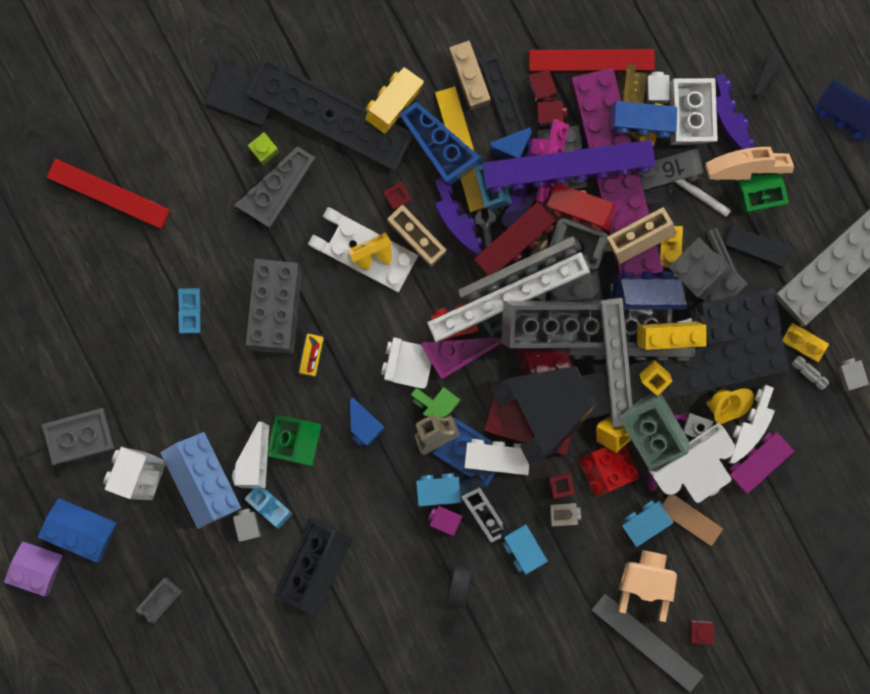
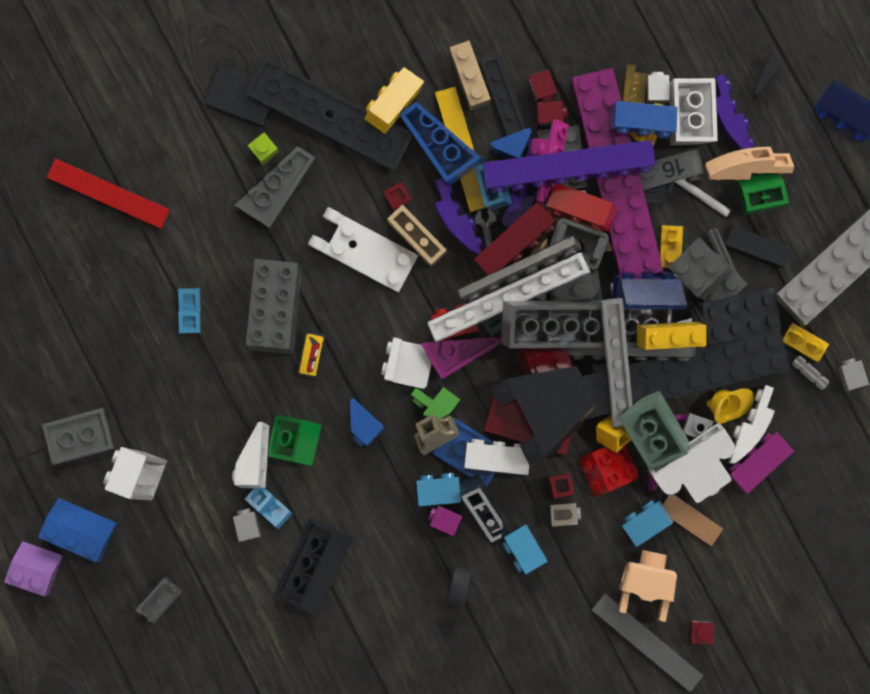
(200, 480): medium blue brick -> none
(378, 245): yellow tile -> none
(591, 60): red tile -> none
(641, 235): tan brick -> none
(655, 377): yellow brick -> none

